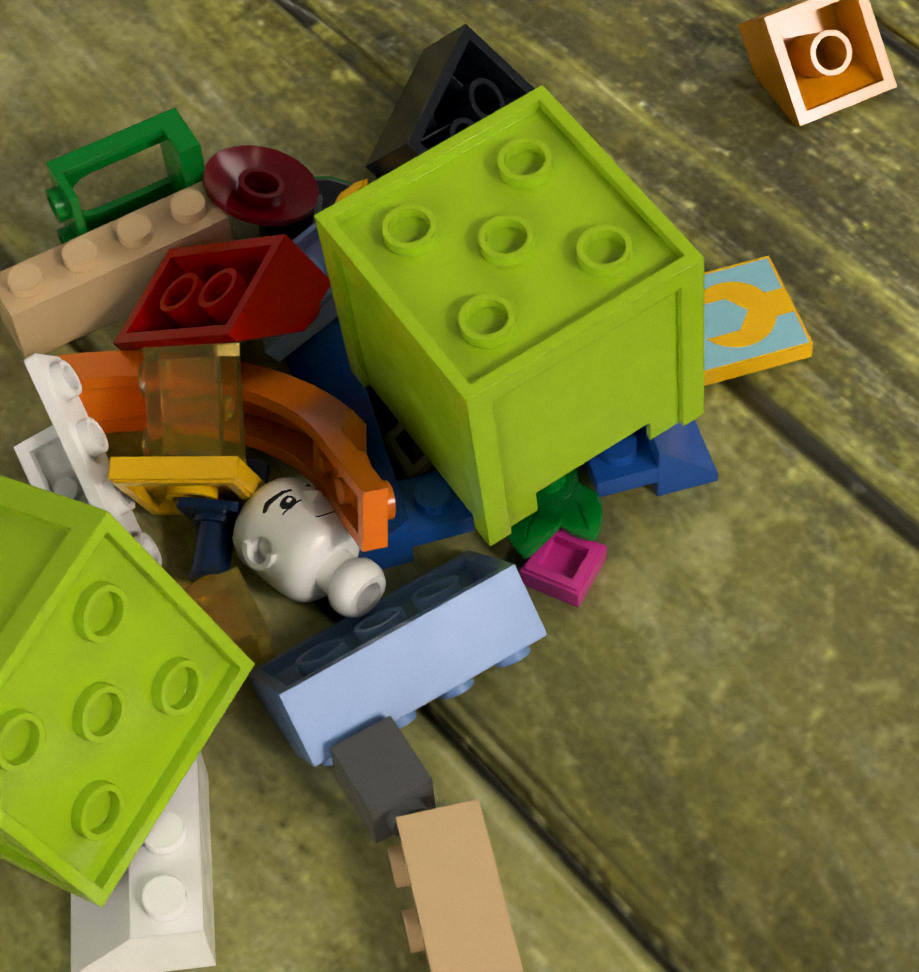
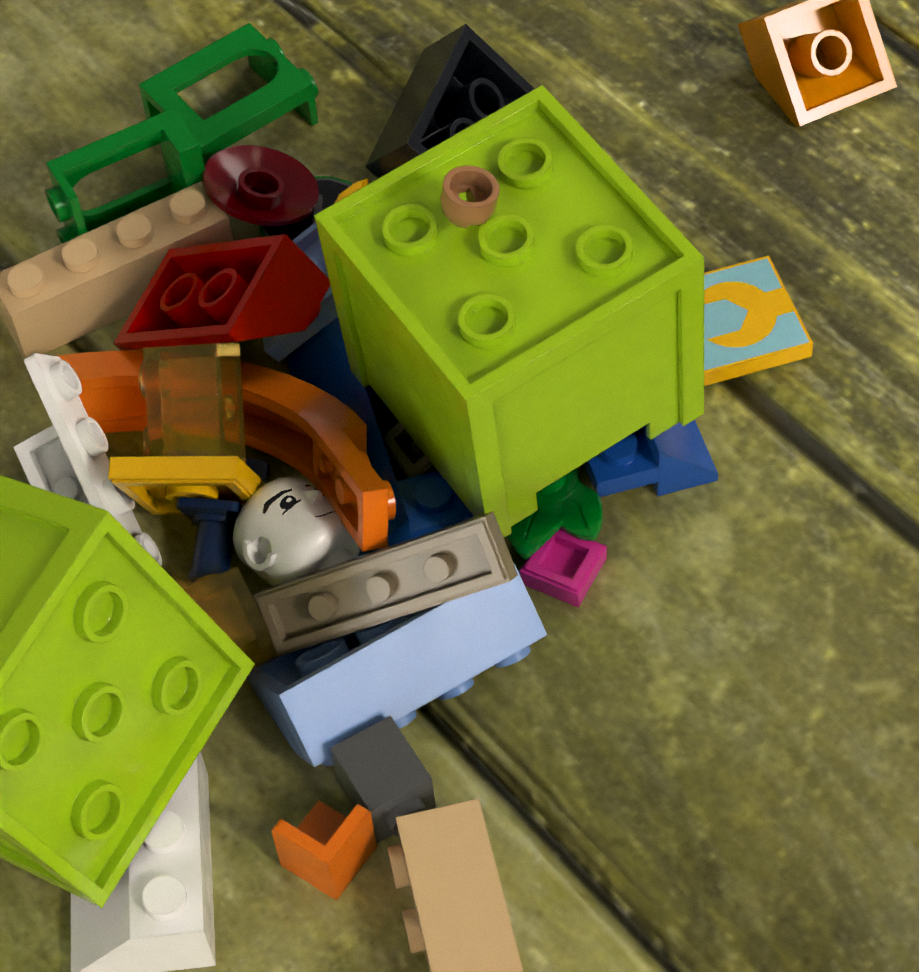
(285, 89): none -> green panel
(326, 846): none -> orange panel
(386, 584): none -> dark tan tile
(481, 196): none -> medium nougat hinge

